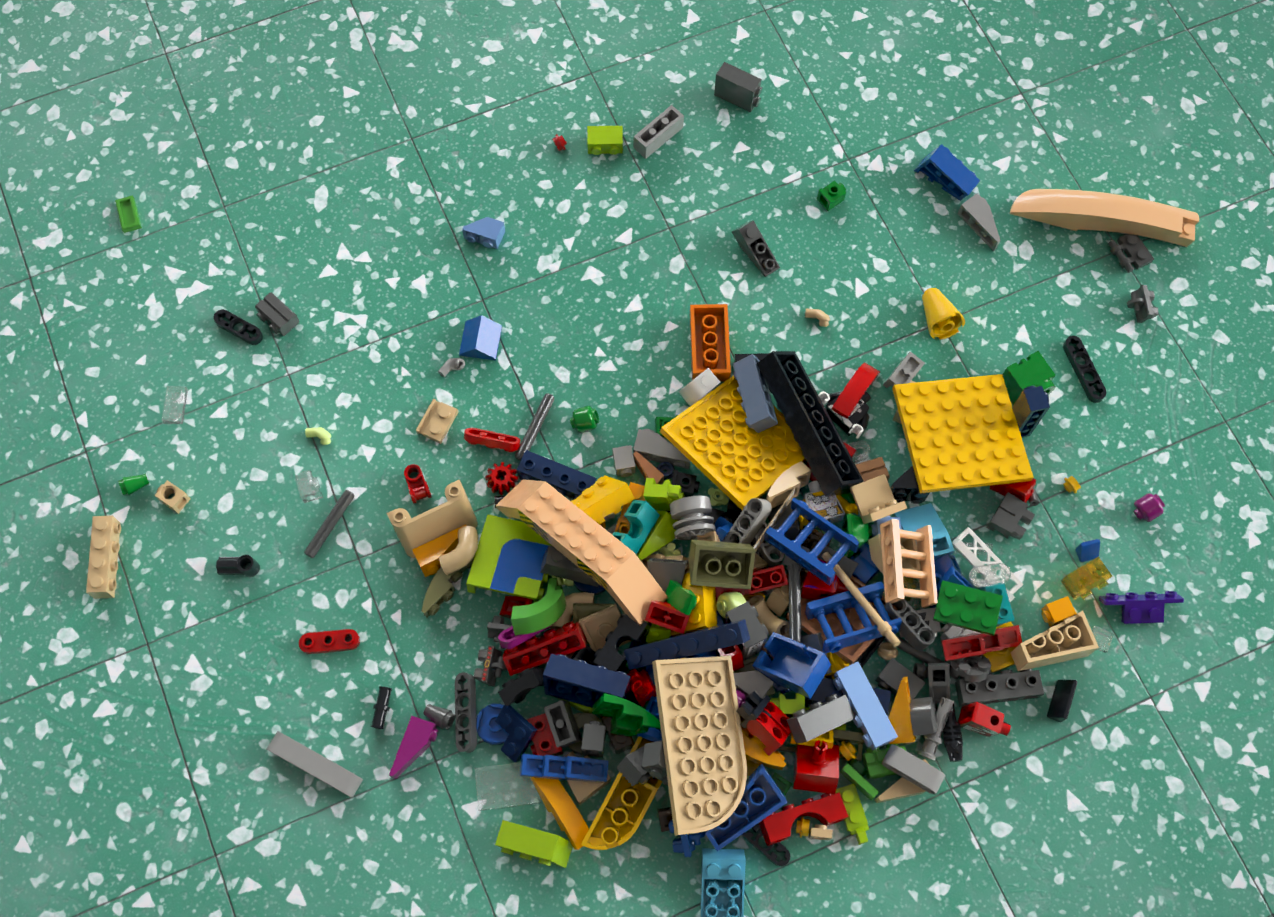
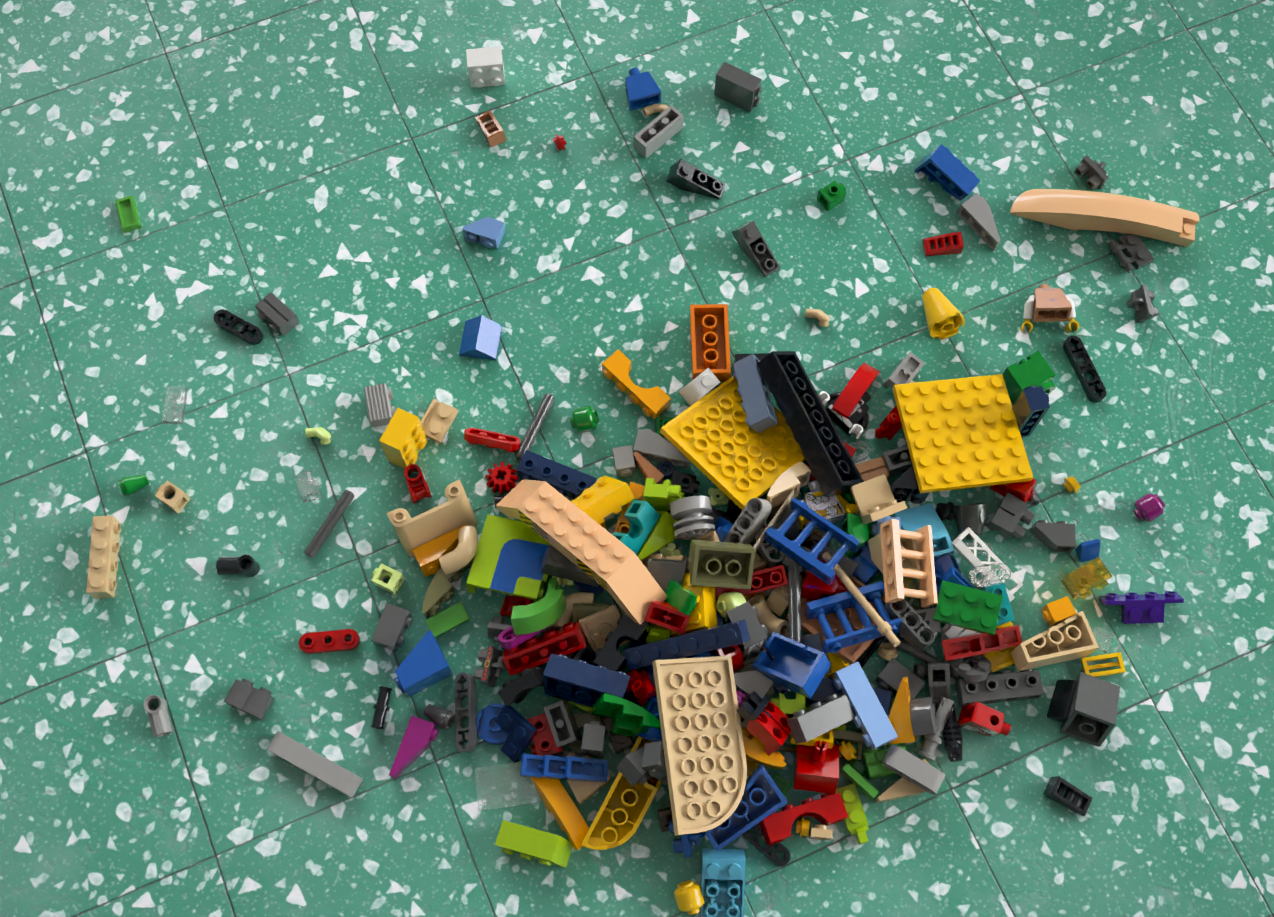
(158, 718): none -> light grey piece
(249, 699): none -> dark grey brick
(379, 404): none -> light grey brick
(383, 572): none -> yellowish green brick
(392, 627): none -> dark grey brick
(403, 438): none -> yellow brick
(422, 667): none -> blue slope
(447, 620): none -> bright green tile
(450, 365): light grey arm -> none
(485, 67): none -> white brick
(491, 129): none -> nougat slope
(605, 140): lime brick -> none
(641, 89): none -> blue torso
(651, 400): none -> light orange arch
(654, 109): none -> tan arm
(689, 897): none -> yellow head
(694, 180): none -> black slope
(889, 426): none -> red hinge
(897, 460): none -> dark grey brick
(941, 507): none -> black plate
(950, 238): none -> red slope
(970, 516): none -> pearl dark grey helmet
(1049, 306): none -> nougat torso
(1055, 536): none -> dark grey slope
(1055, 790): none -> black slope
(1092, 710): none -> dark grey slope
(1094, 171): none -> dark grey hips
(1119, 662): none -> yellow tile

